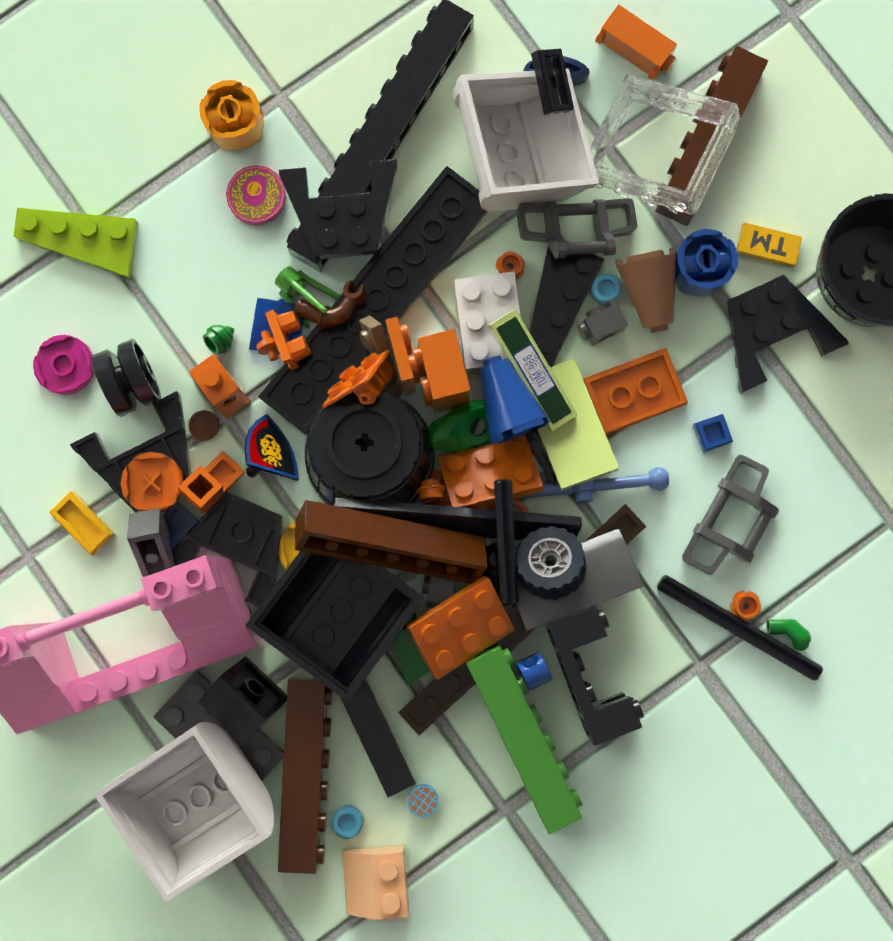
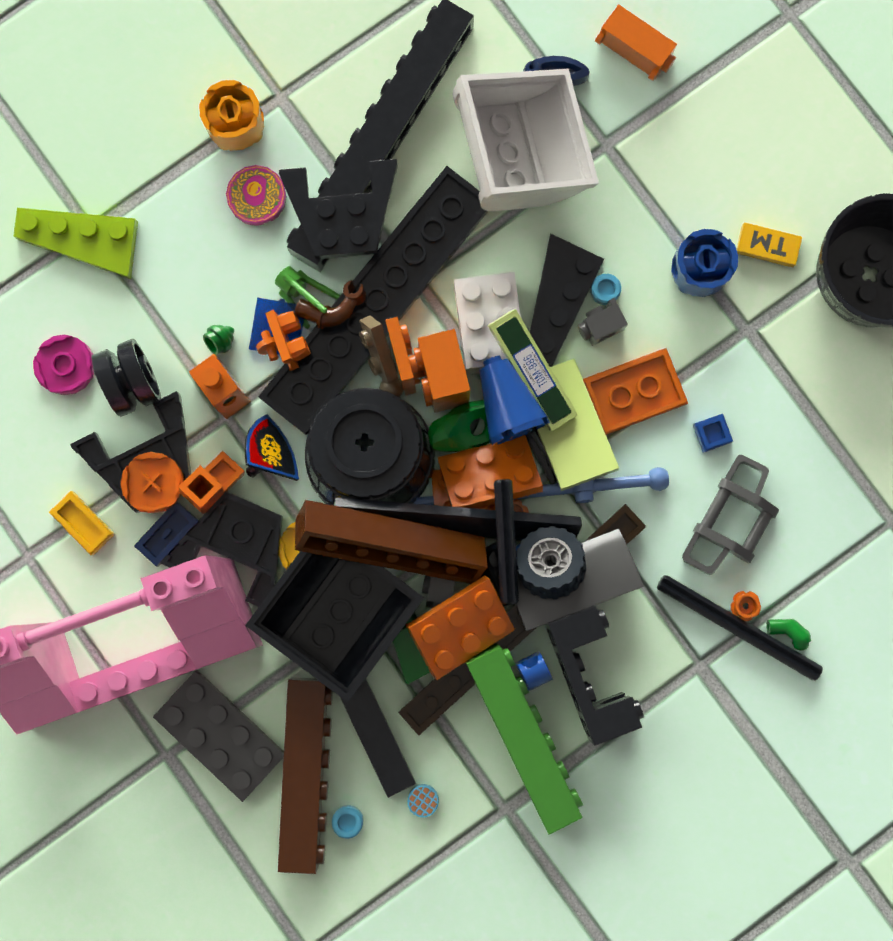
(150, 541): dark grey slope -> none
(189, 808): white container -> none
(204, 425): reddish brown piece -> none
(243, 700): black slope -> none
(365, 381): orange hinge -> none
(376, 882): light nougat slope -> none
(430, 491): orange plate -> none
(511, 258): orange plate -> none
(548, 81): black tile -> none
(605, 238): dark grey bar -> none
(651, 287): medium nougat cone -> none
(674, 100): clear window -> none
(736, 85): reddish brown brick -> none
(769, 316): black wing -> none

